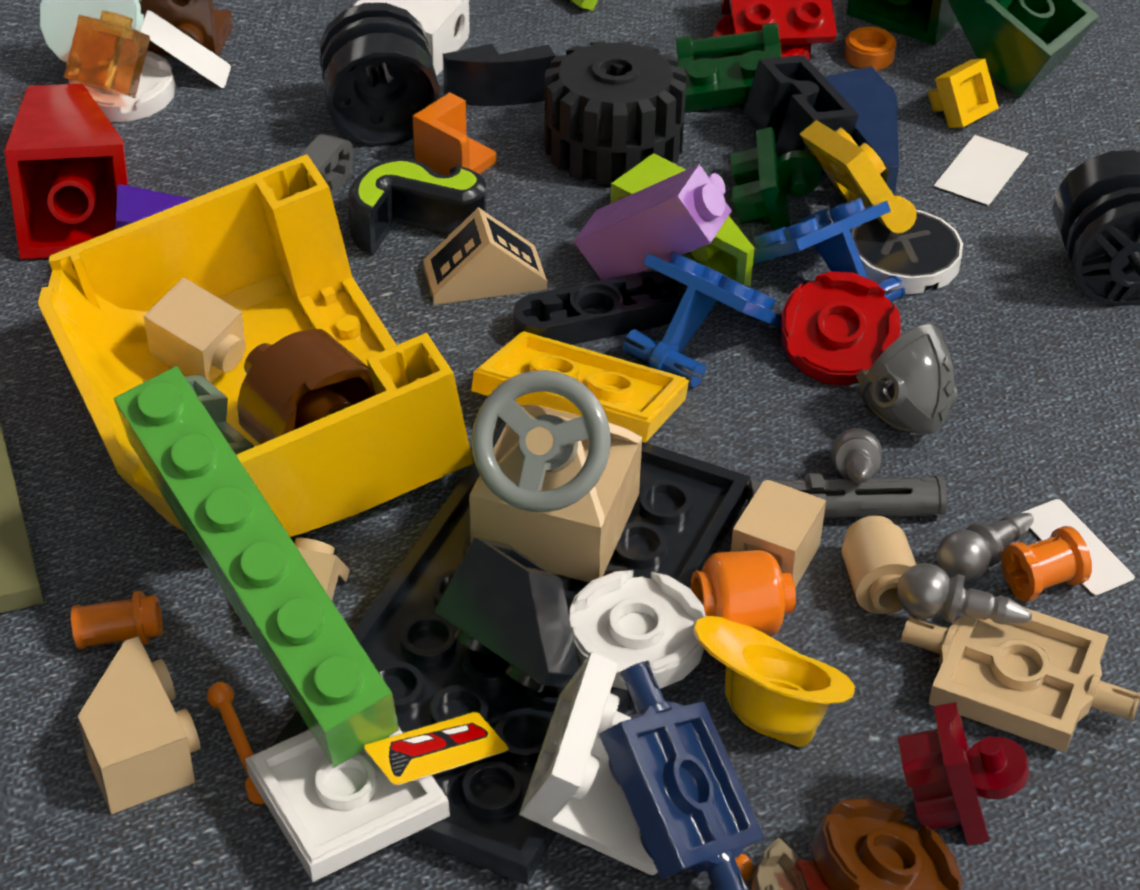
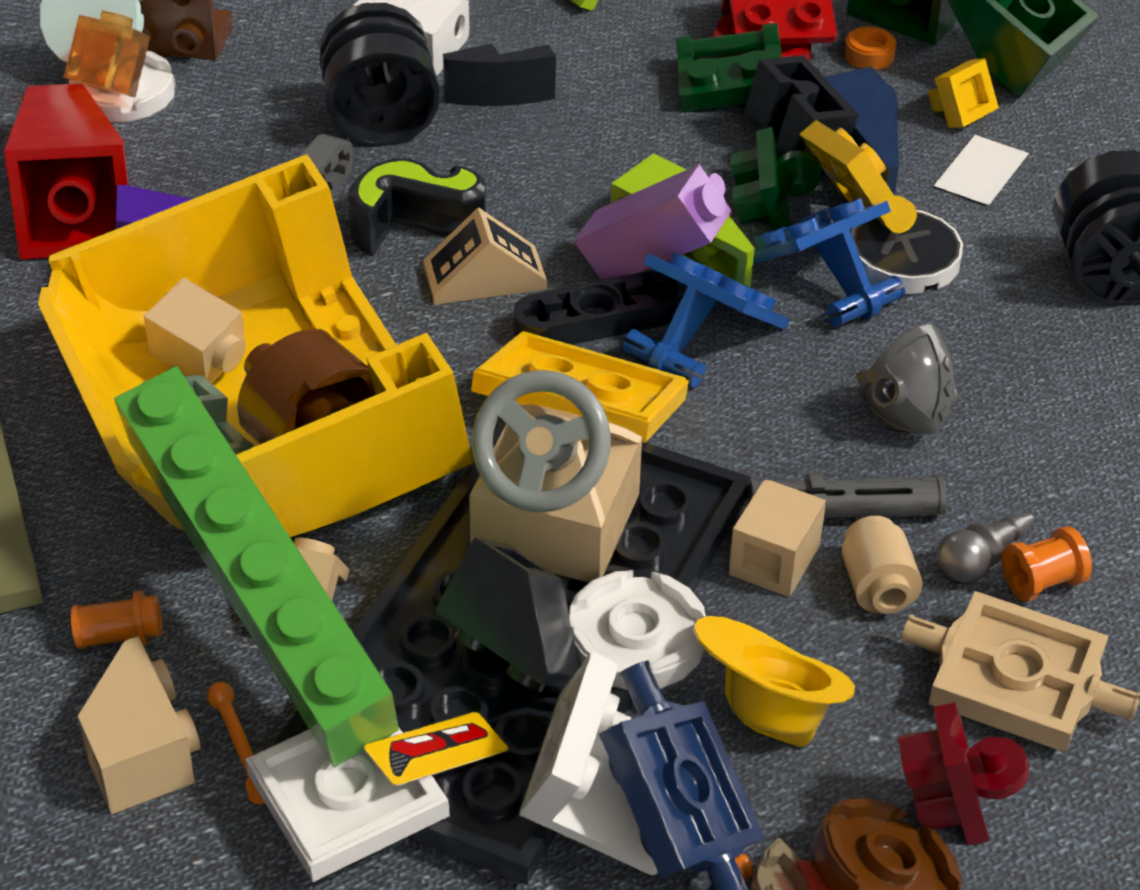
(185, 49): white sticker -> none
(442, 138): orange panel -> none
(612, 109): black wheel -> none
(745, 589): orange head -> none
(838, 326): red tile -> none
(857, 454): flat silver bar -> none
(928, 592): flat silver bar -> none
(1107, 569): white sticker -> none

